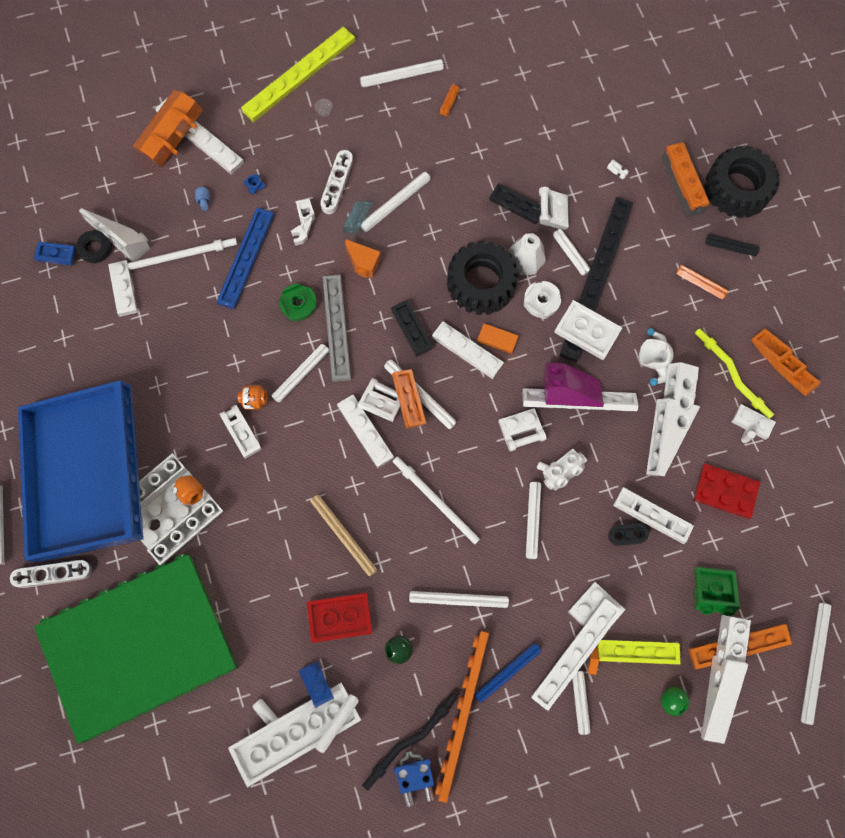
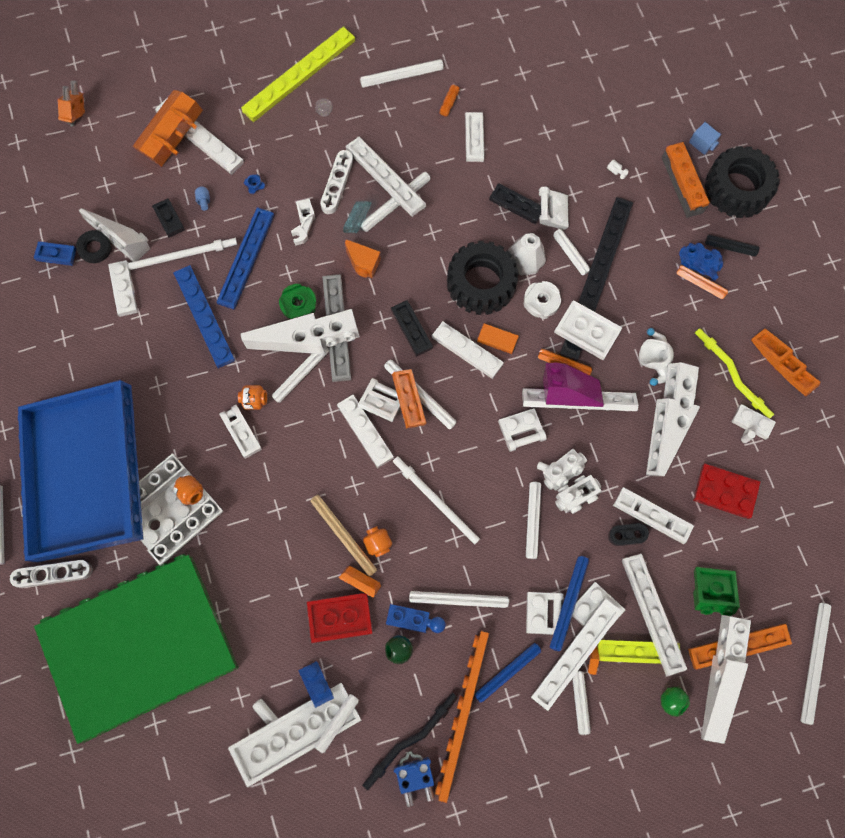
(71, 104): none -> orange piece
(168, 217): none -> black plate
(204, 317): none -> blue plate
(286, 334): none -> white brick
(360, 581): none -> orange tile
(377, 541): none -> orange head
(386, 176): none -> white tile
(413, 619): none -> blue plate
(474, 137): none -> white tile
(538, 612): none -> white plate
(552, 357): none -> orange axle
(569, 603): none -> blue axle
(572, 497): none -> white brick
(654, 615): none -> white tile
(701, 259): none -> blue brick
(705, 138): none -> medium blue brick

